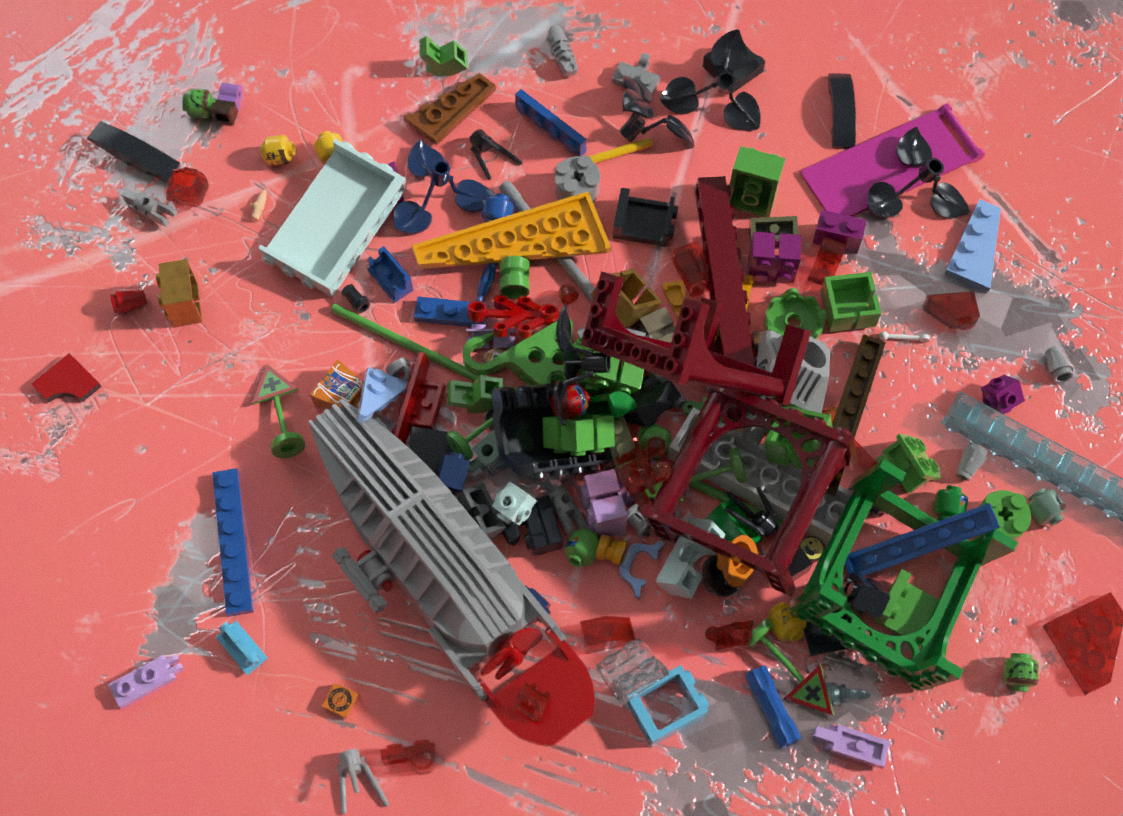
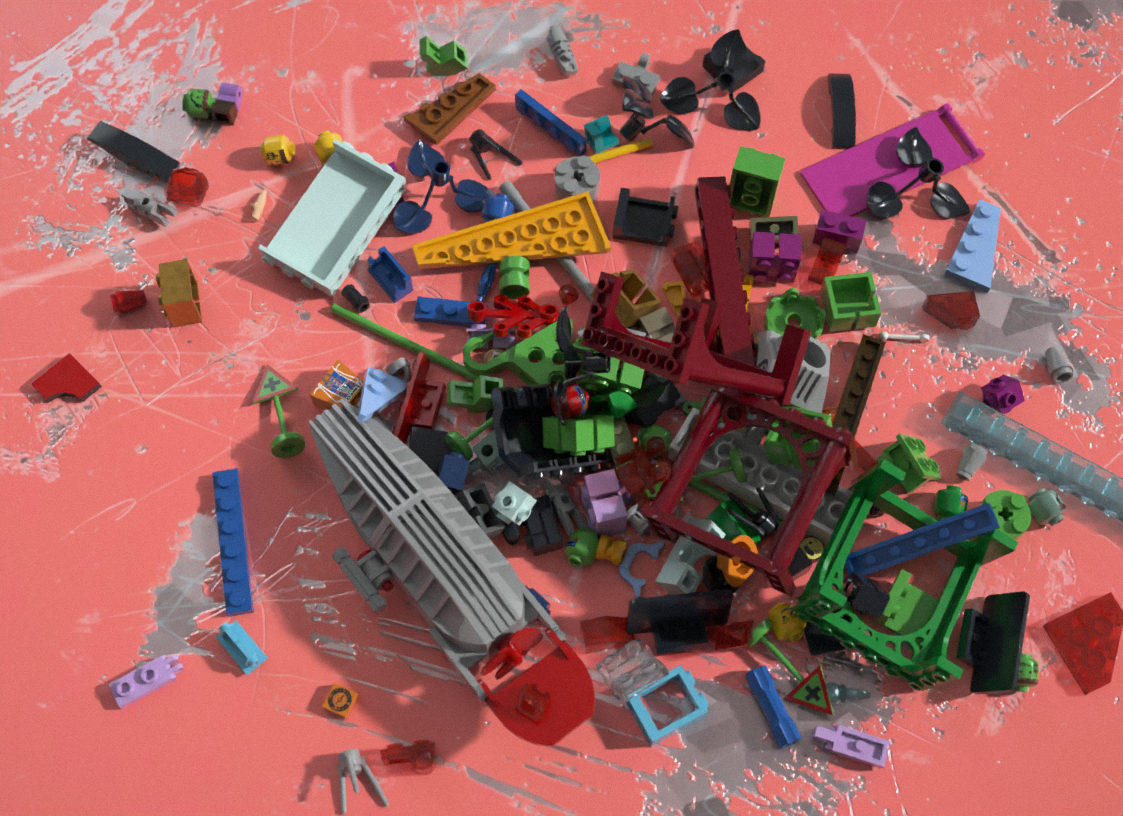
(600, 135): none -> teal panel
(679, 619): none -> black bracket
(994, 642): none -> black bracket

